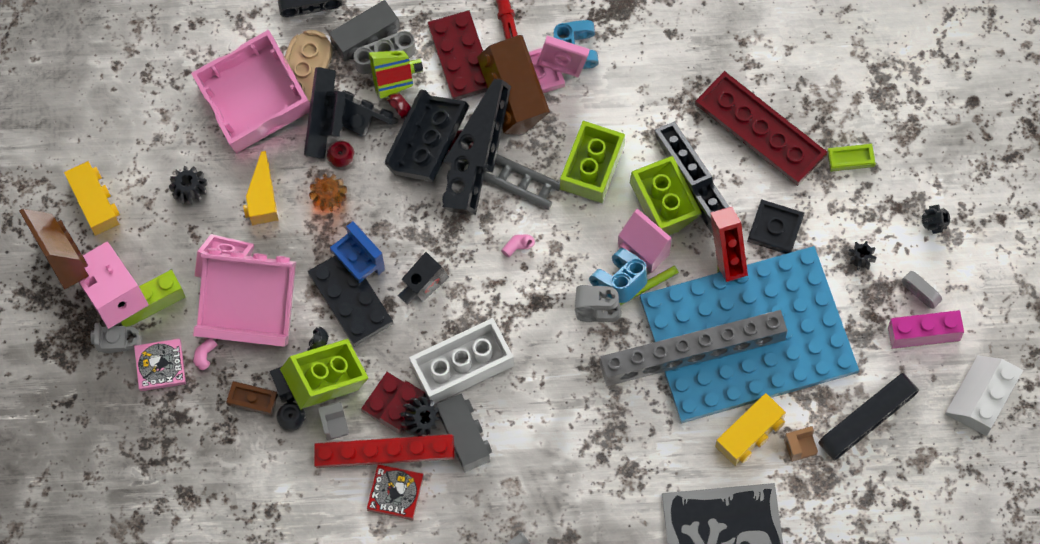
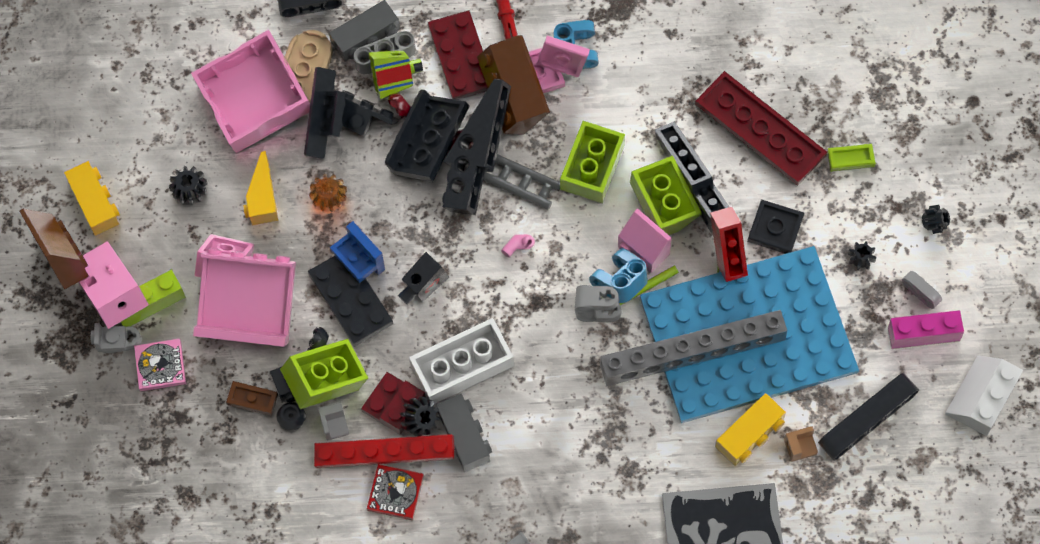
(201, 353): bright pink arm -> none
(340, 160): dark red plate -> none

